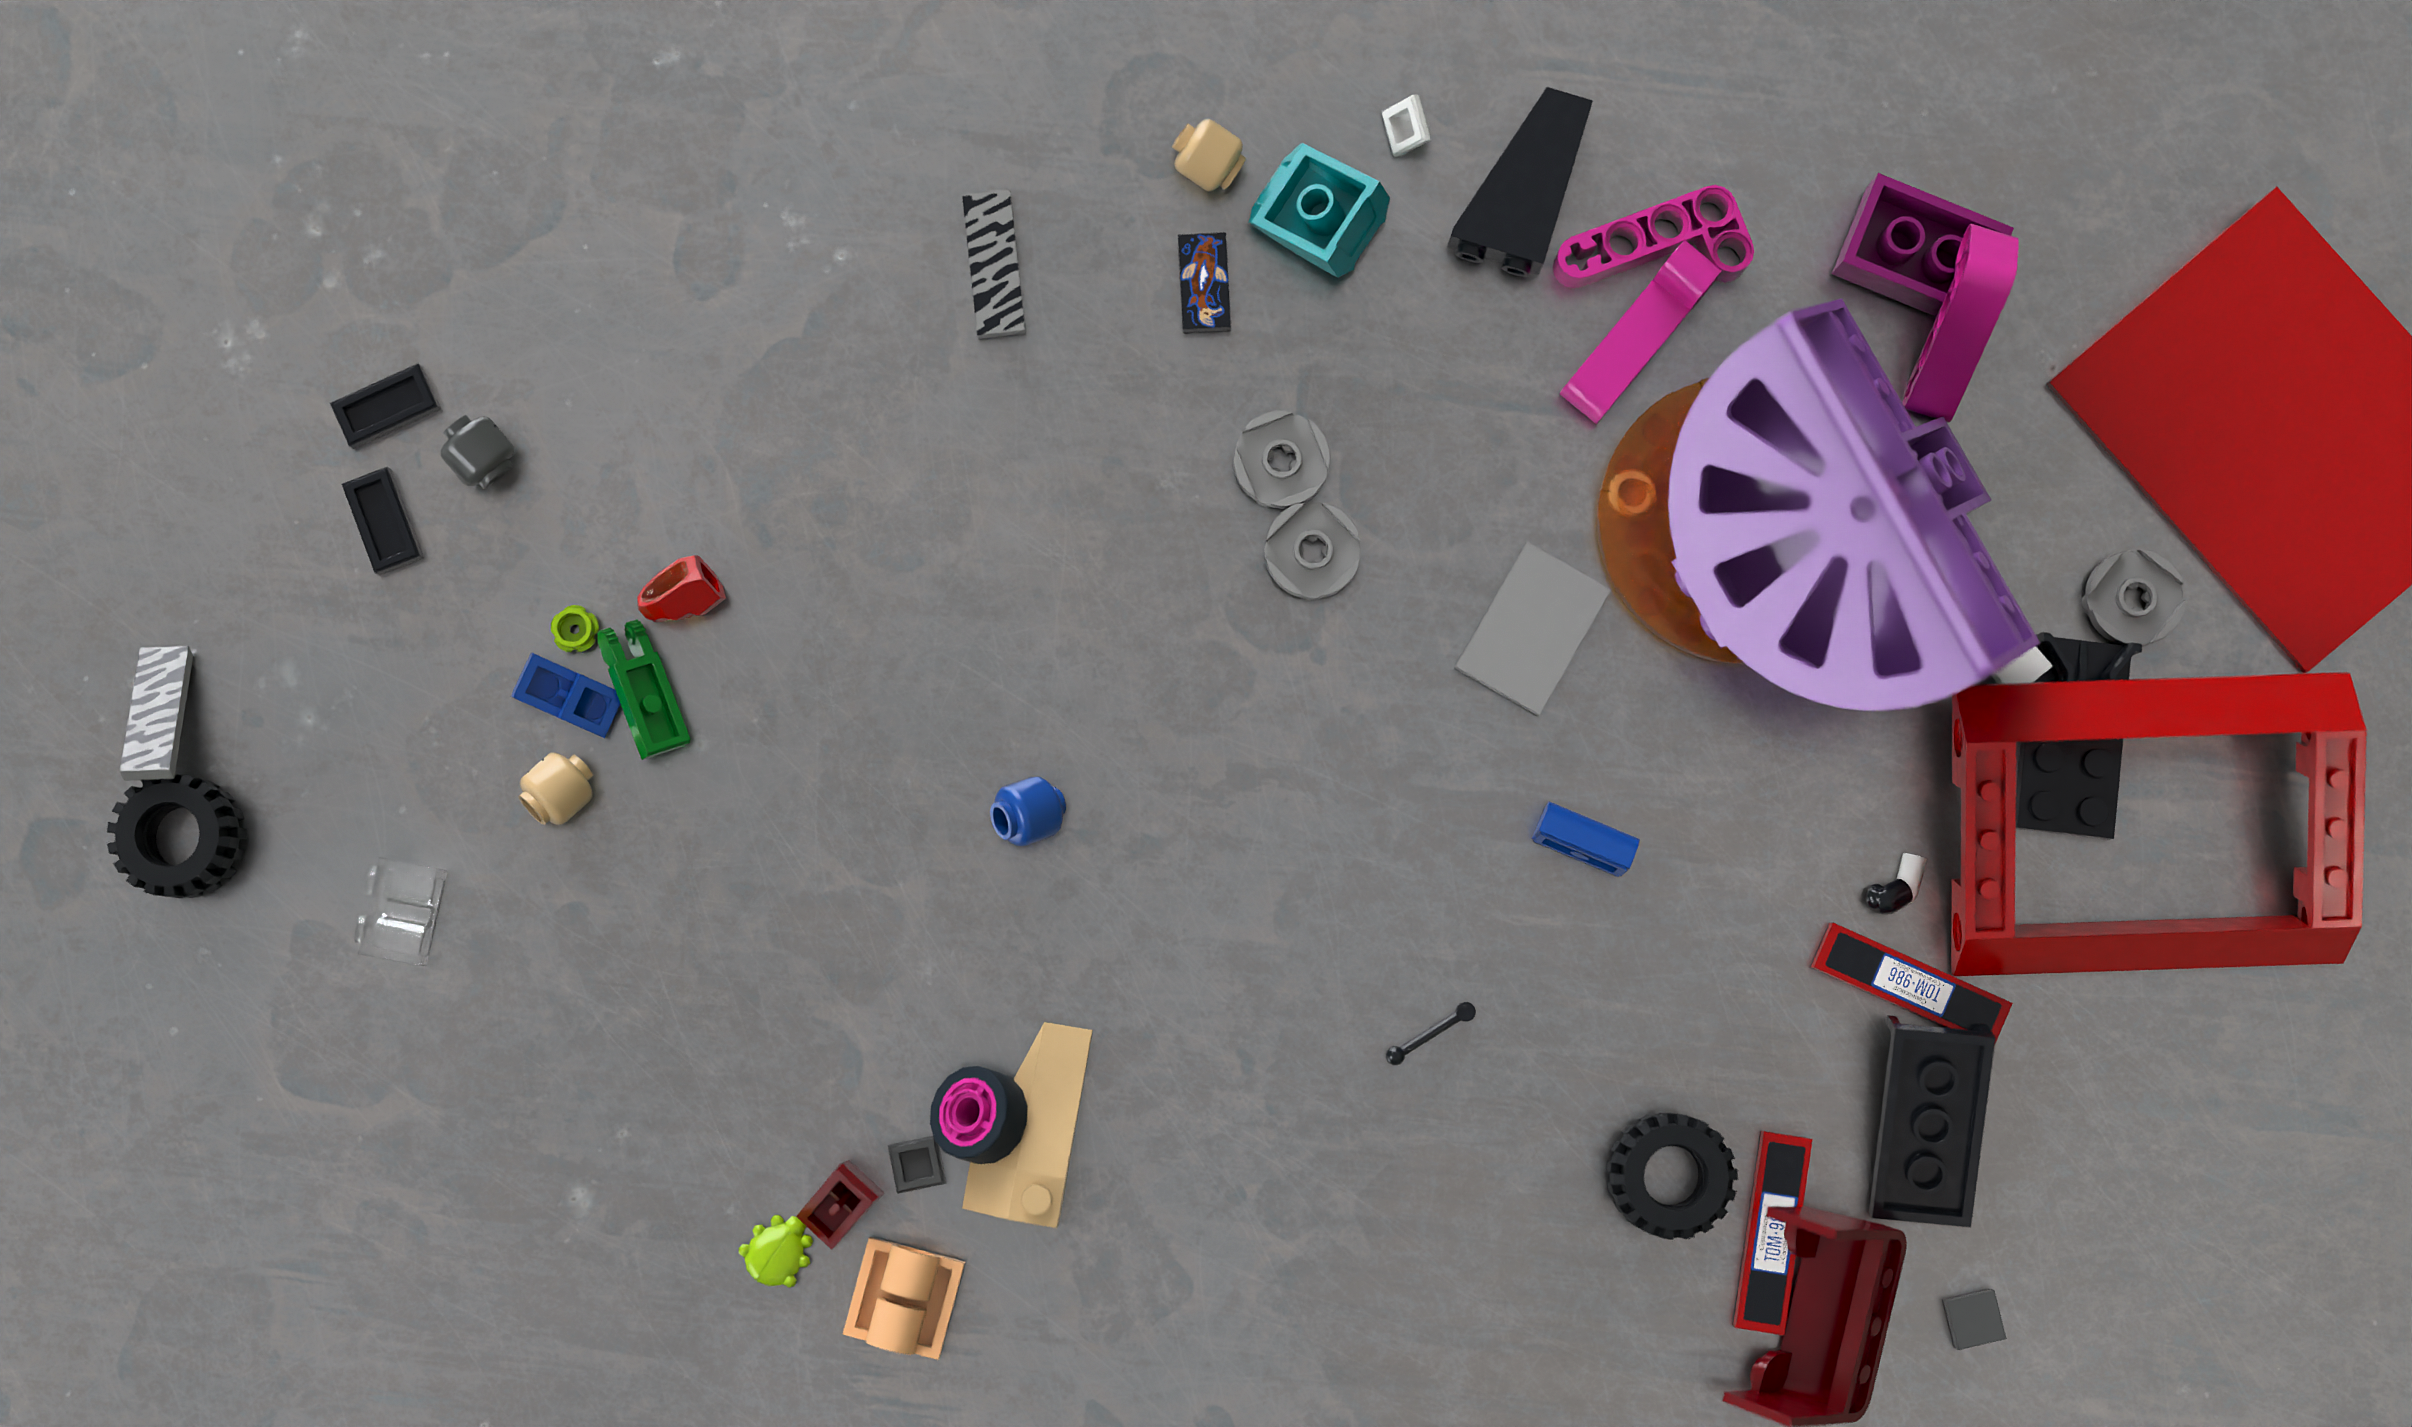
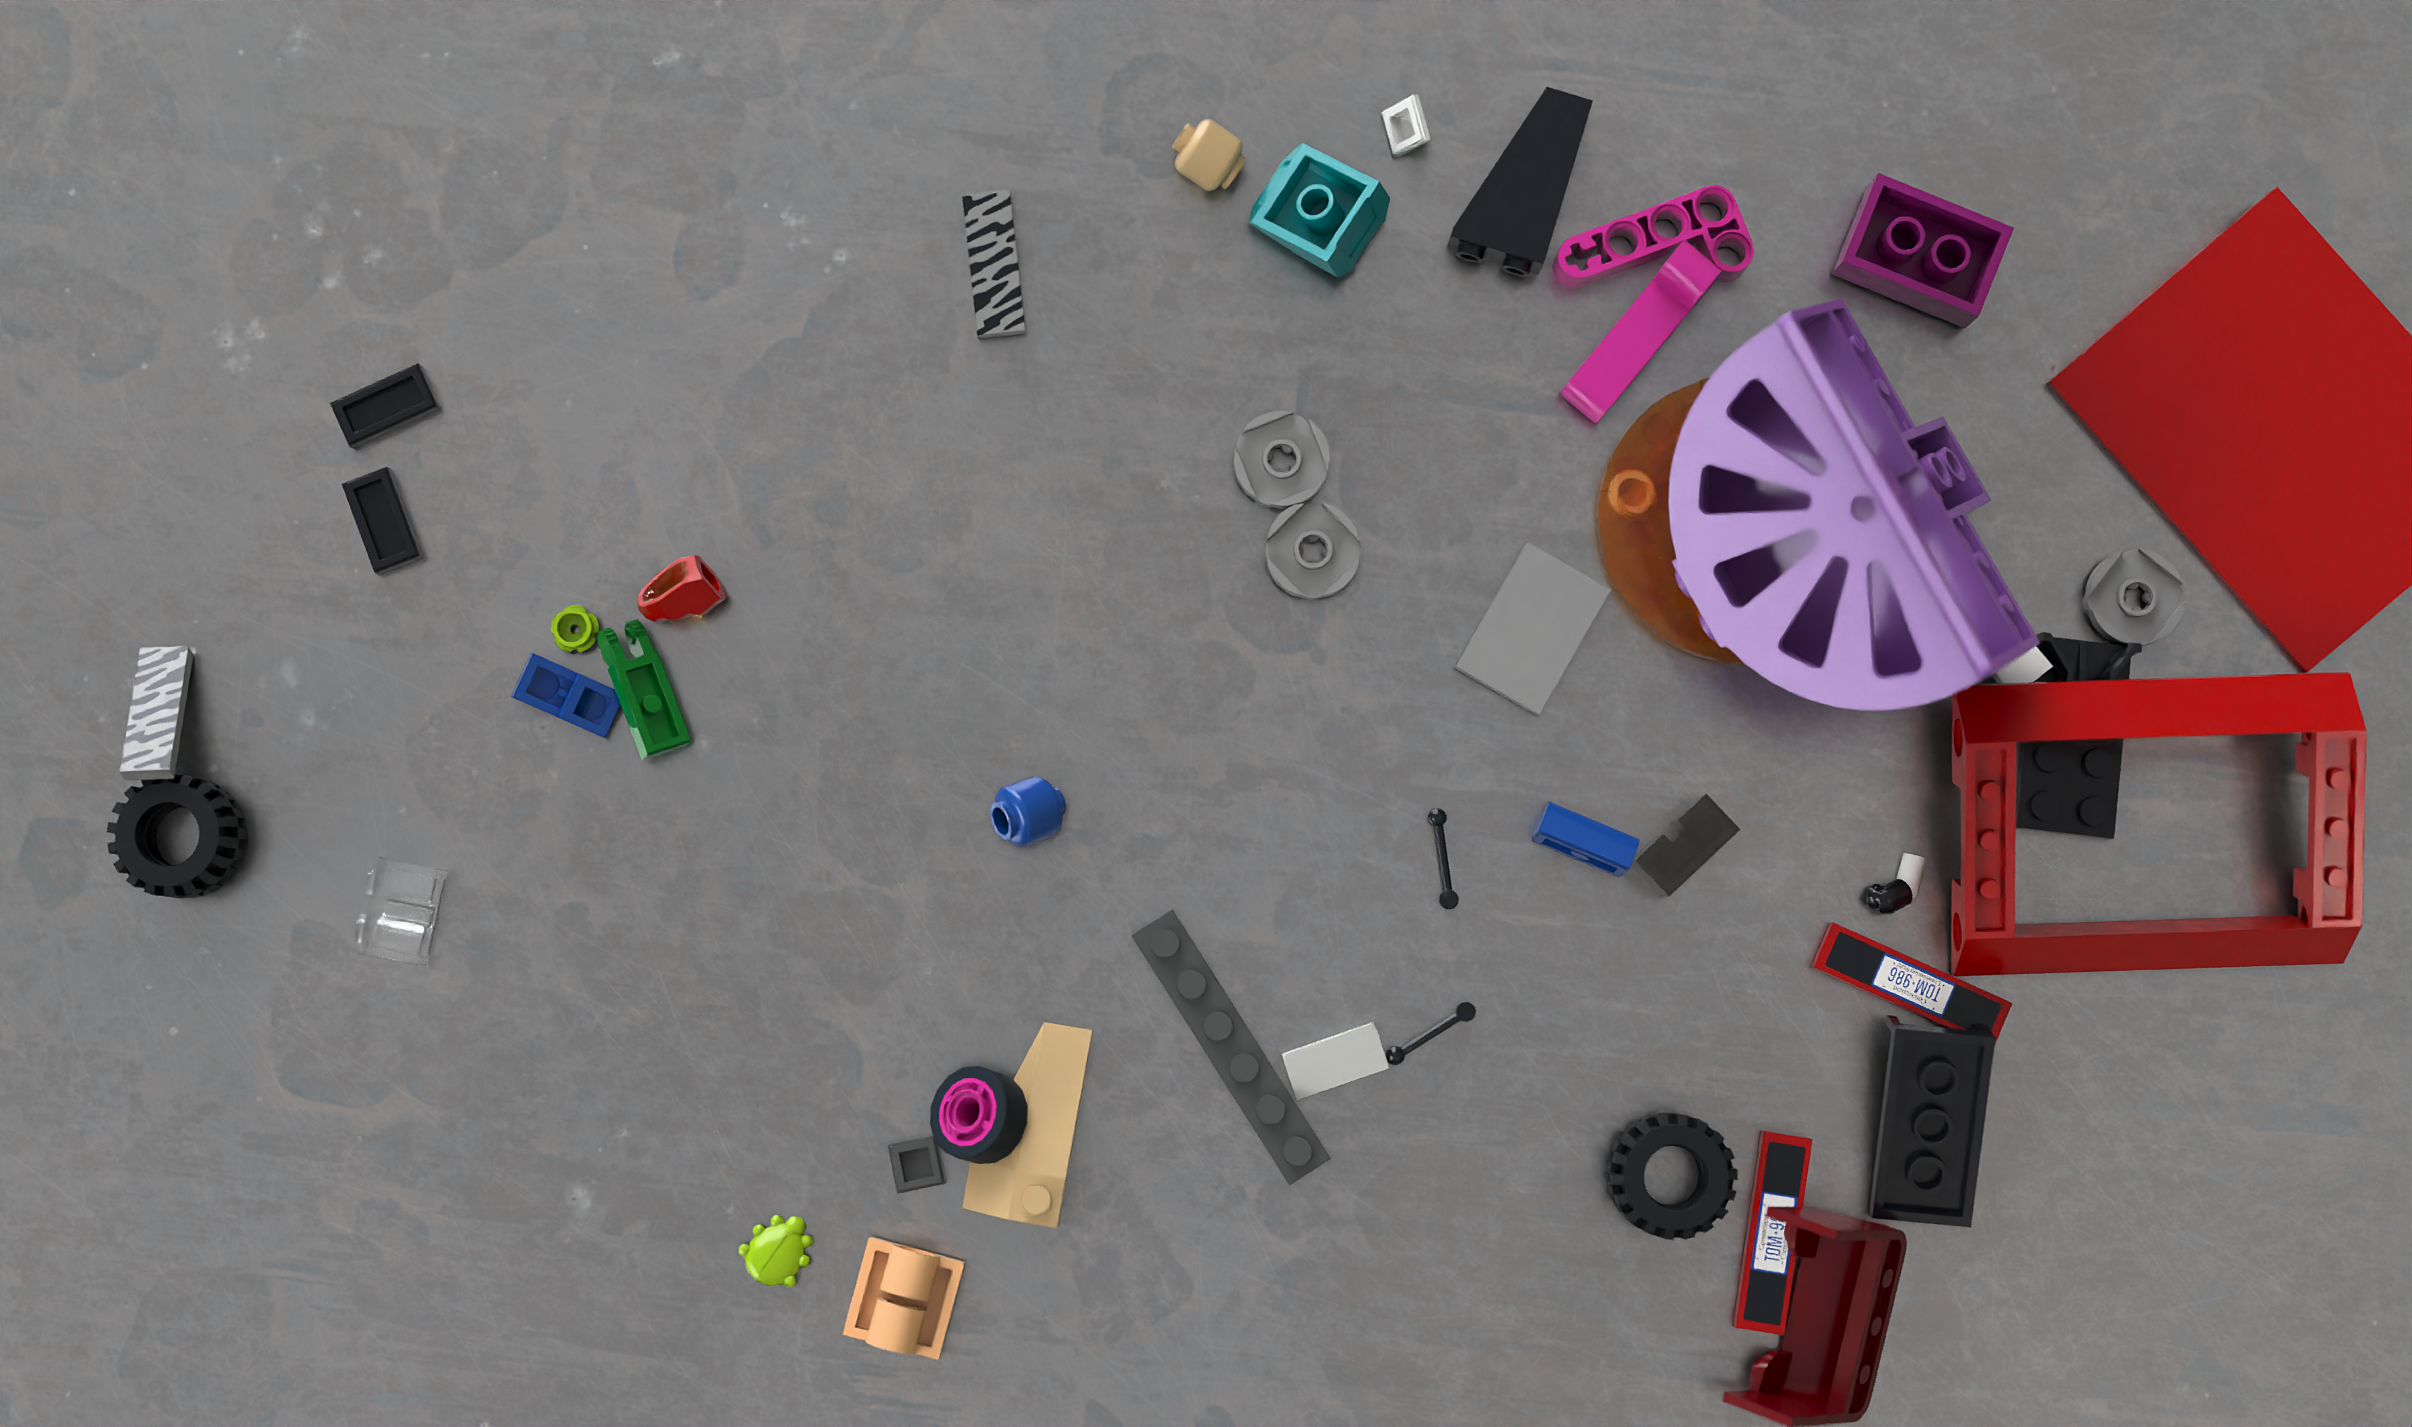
(477, 451): dark grey head -> none
(556, 788): tan head -> none
(840, 1203): dark red slope -> none
(1204, 282): tile -> none
(1231, 1047): none -> dark grey plate
(1335, 1060): none -> white slope
(1448, 899): none -> black hinge
(1701, 833): none -> clear smoke brick
(1964, 323): dark pink beam -> none
(1974, 1319): dark grey tile -> none

